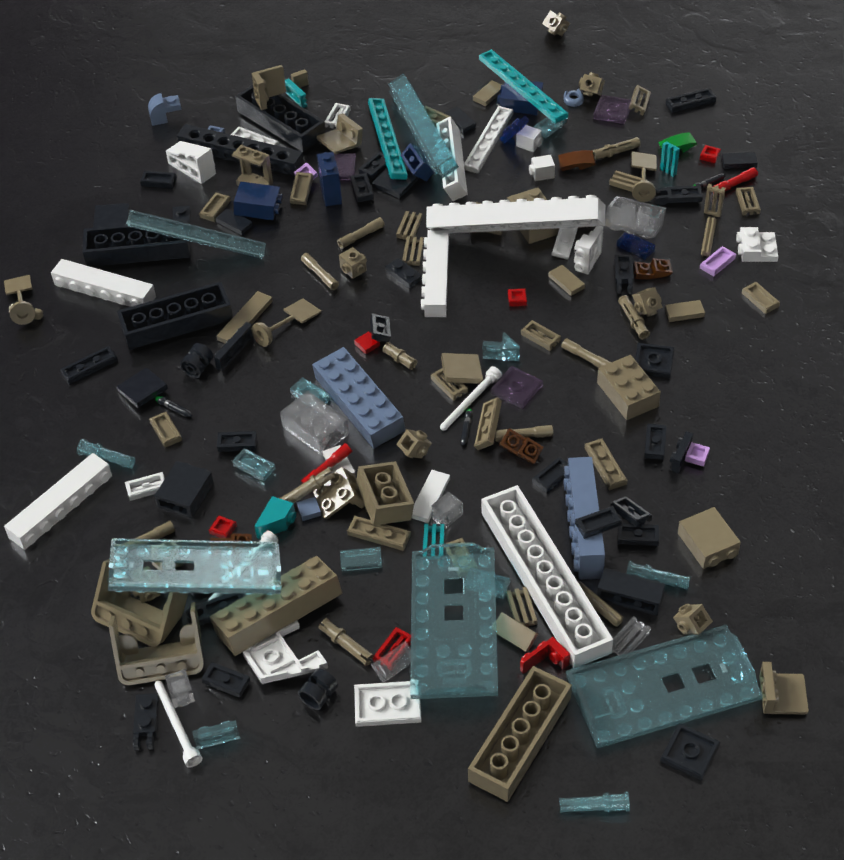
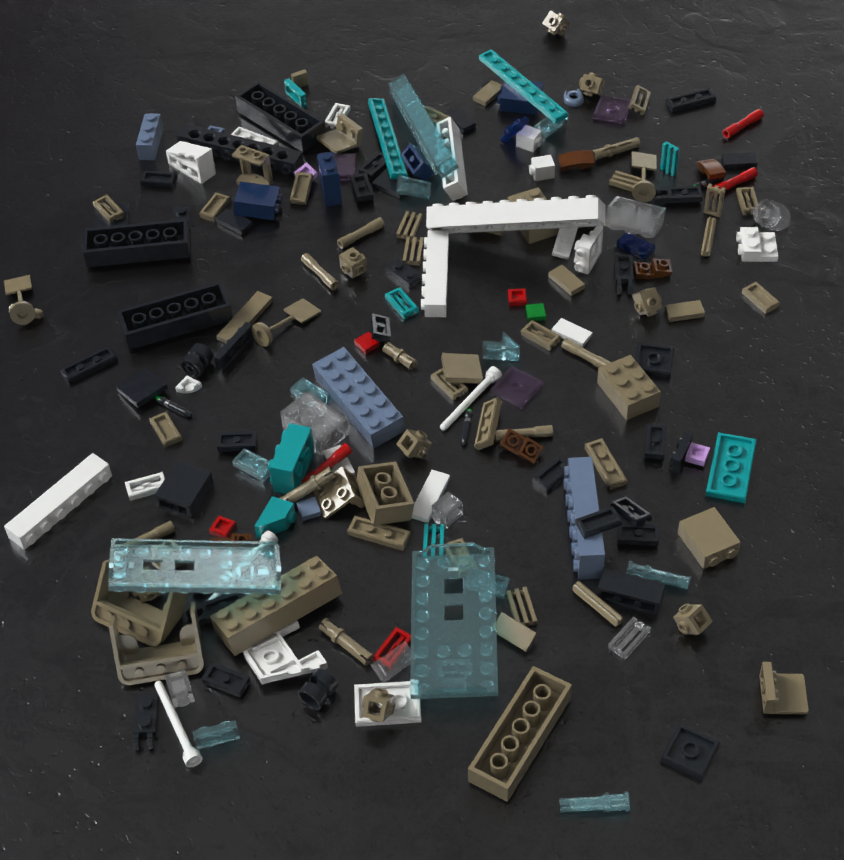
(87, 448): clear light blue pin -> none
(102, 210): none -> dark tan tile
(102, 284): white brick -> none
(149, 136): none -> sand blue brick
(160, 106): sand blue brick -> none
(188, 385): none -> white tile
(196, 234): clear light blue tile -> none
(268, 84): dark tan bracket -> none
(291, 458): none -> teal brick
(360, 559): clear light blue tile -> none
(373, 709): none -> dark tan brick
(392, 296): none -> teal tile
(413, 187): none -> clear light blue plate
(488, 139): white tile -> none
(535, 312): none -> green tile
(546, 577): white brick -> none
(550, 648): red bracket -> none
(572, 331): none -> white tile
(628, 698): clear light blue piece -> none
(636, 322): dark tan pin -> none
(683, 141): green slope -> none
(710, 154): red tile -> none
(711, 168): none -> reddish brown slope
(718, 261): lavender tile -> none
(731, 467): none -> teal tile
(736, 127): none -> red piece
(771, 215): none -> clear piece

